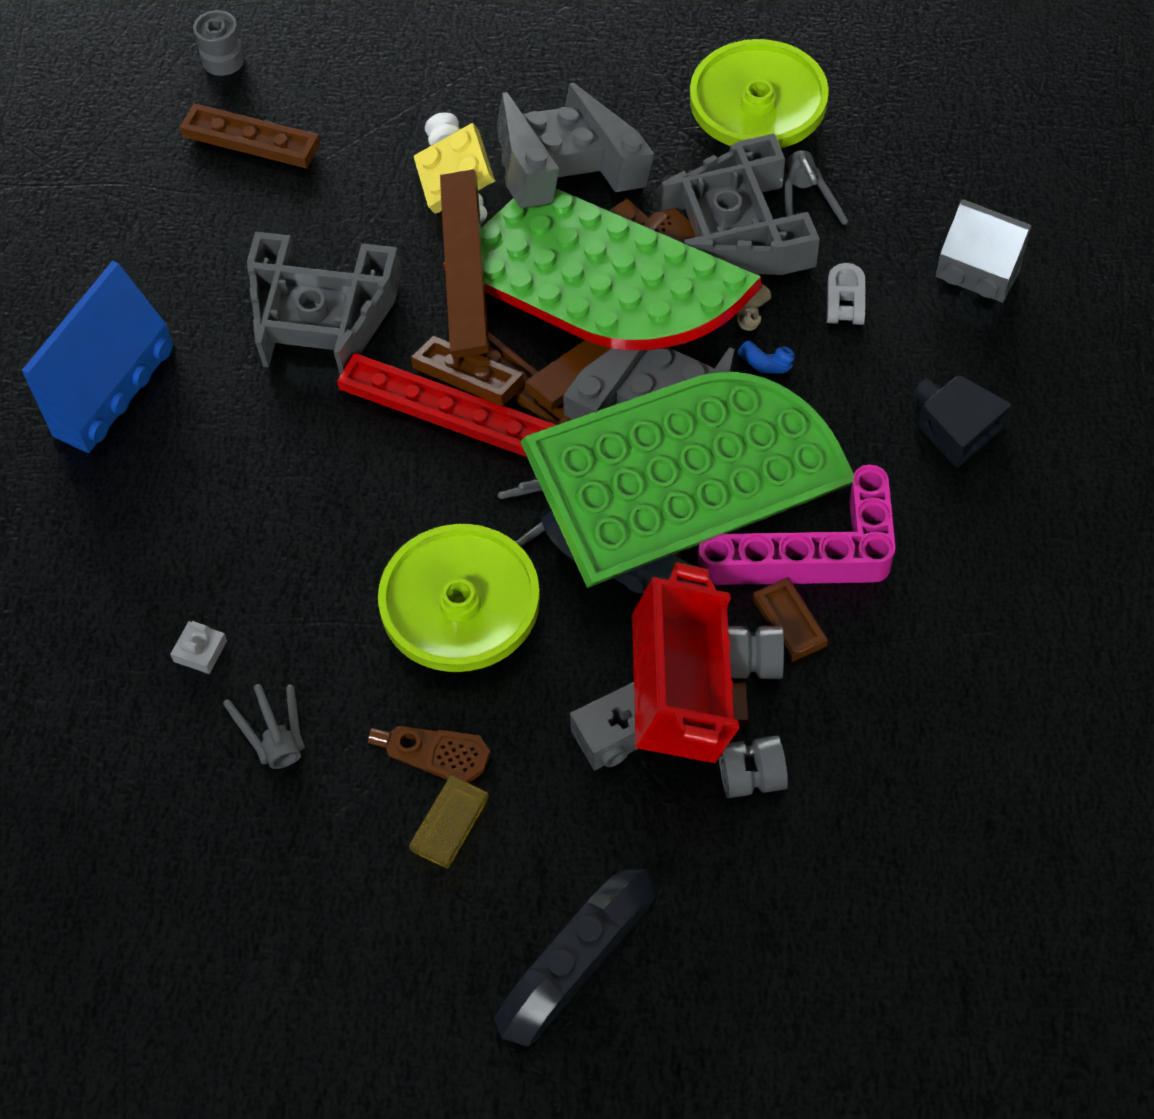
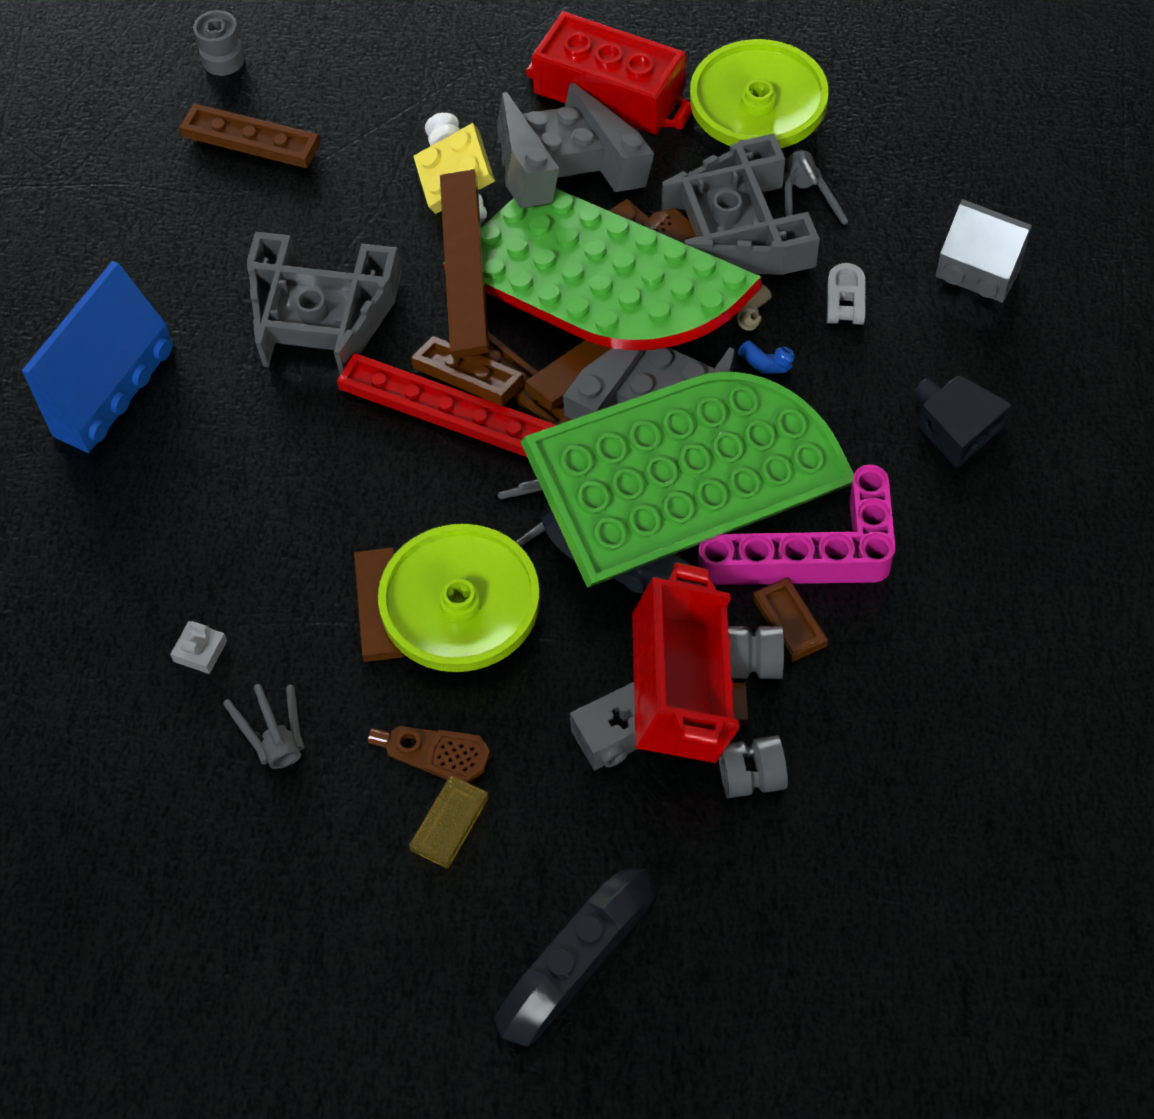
(374, 639): none -> reddish brown tile
(620, 70): none -> red container

